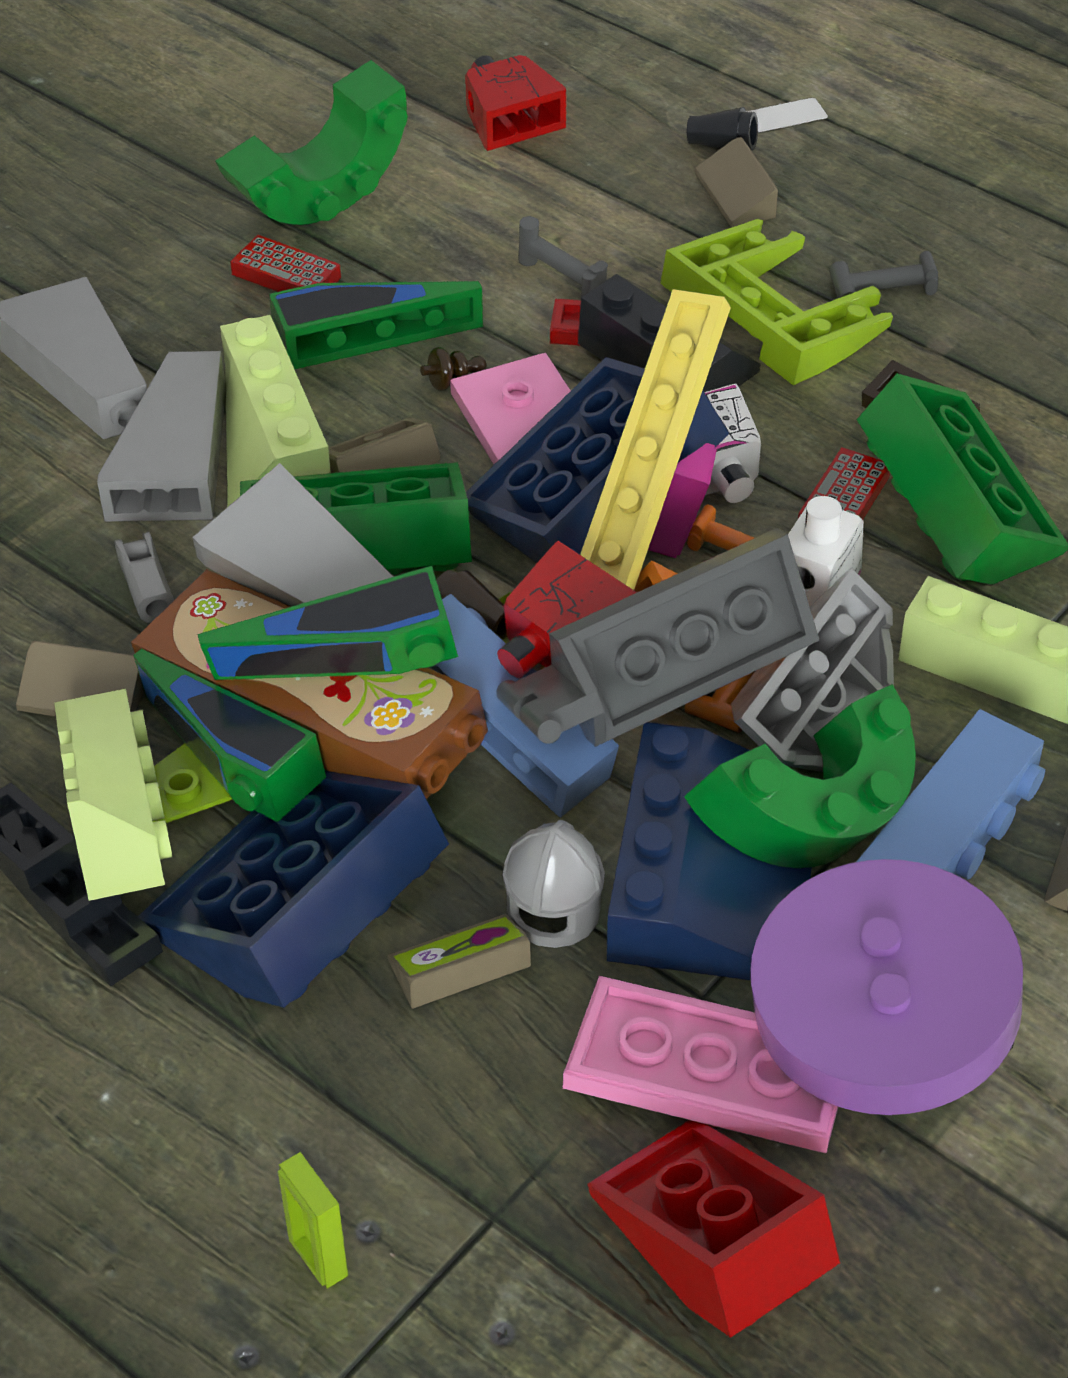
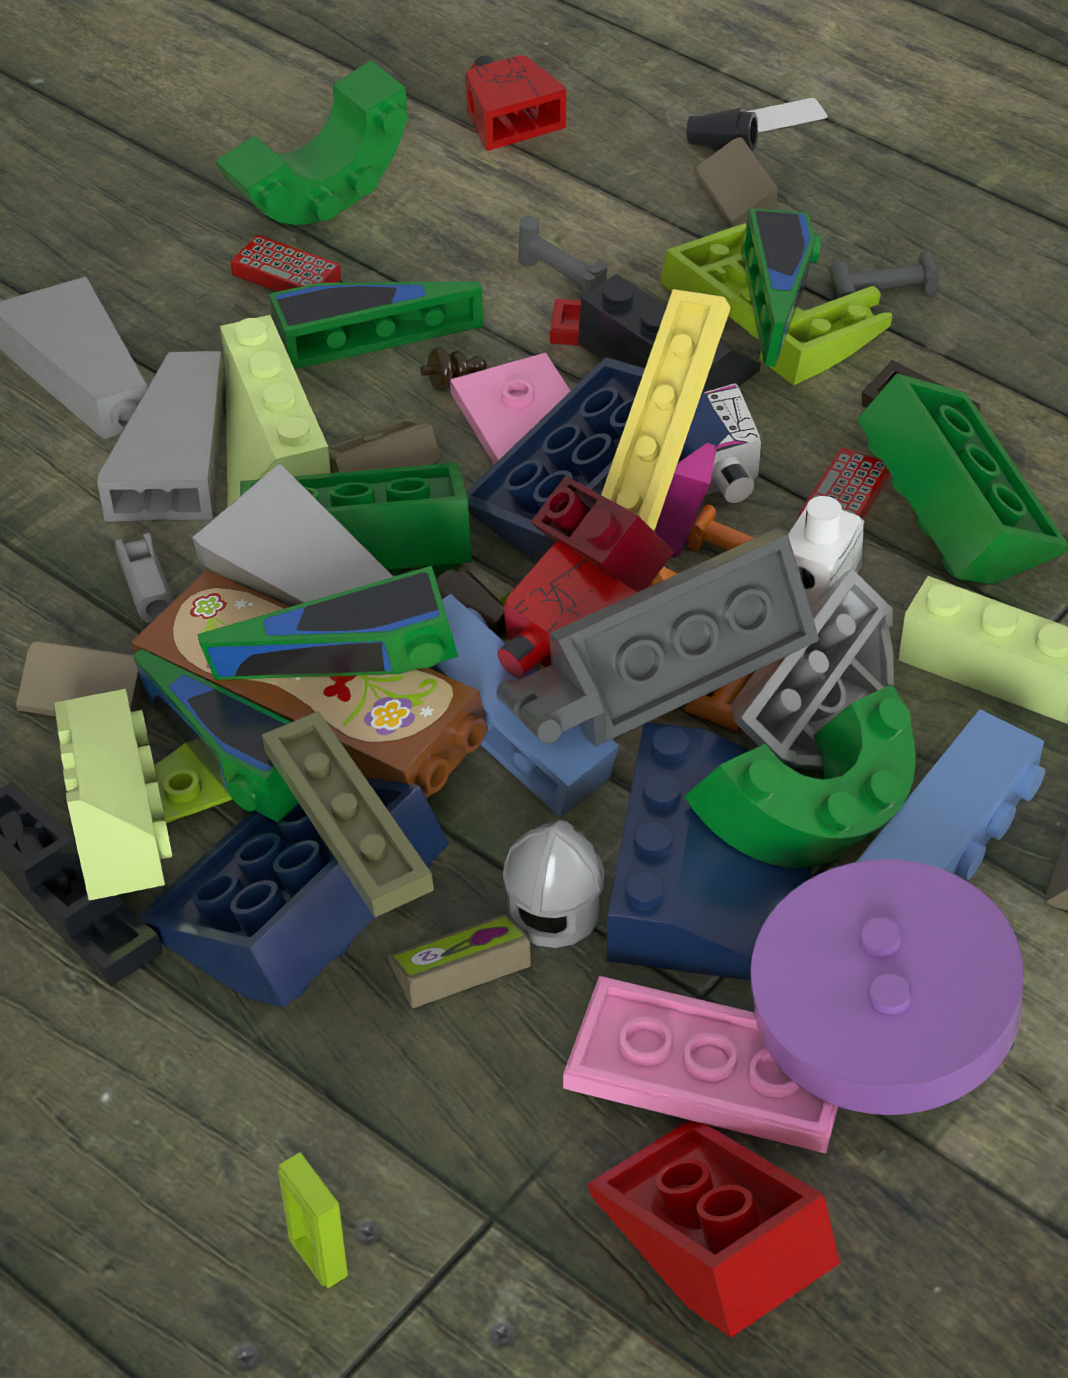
(348, 814): none -> olive plate
(603, 534): none -> dark red slope
(776, 267): none -> slope

